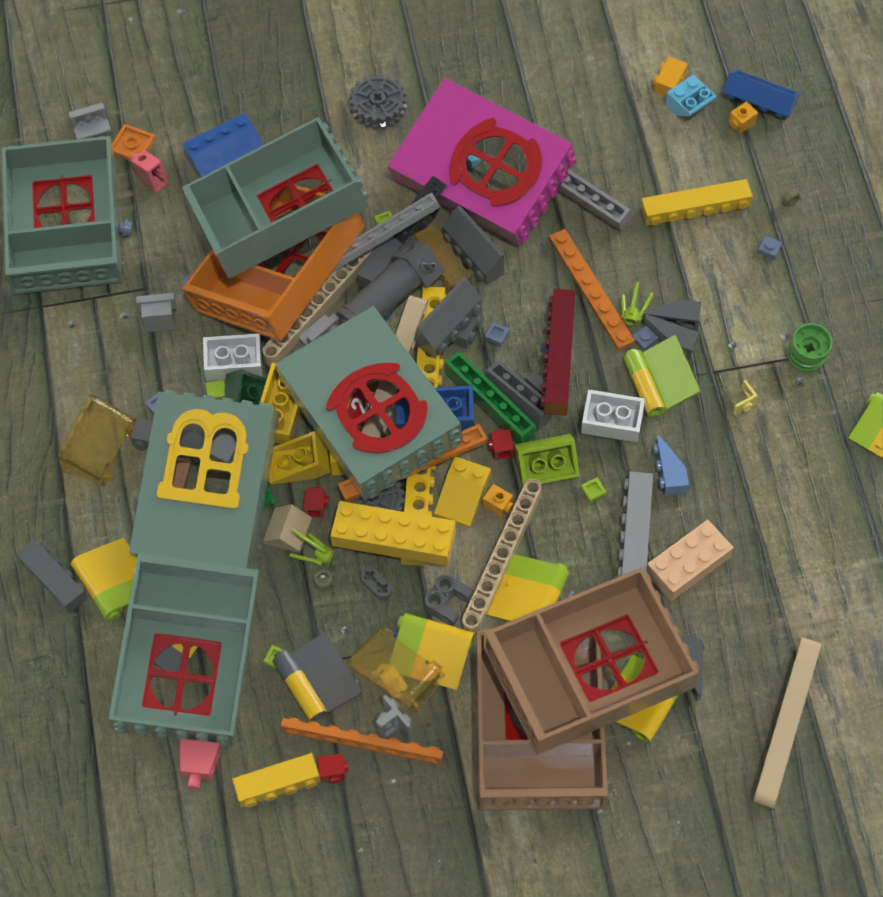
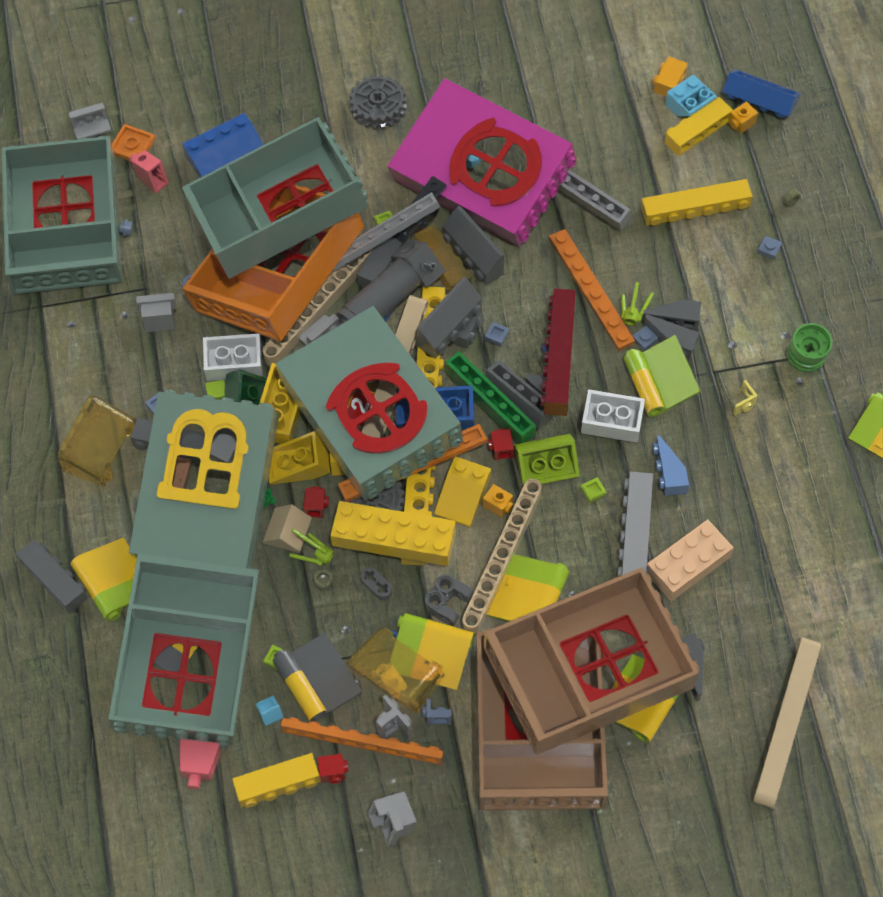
(269, 710): none -> medium azure slope
(393, 816): none -> light grey plate
(439, 716): none -> sand blue bracket
(697, 126): none -> yellow brick

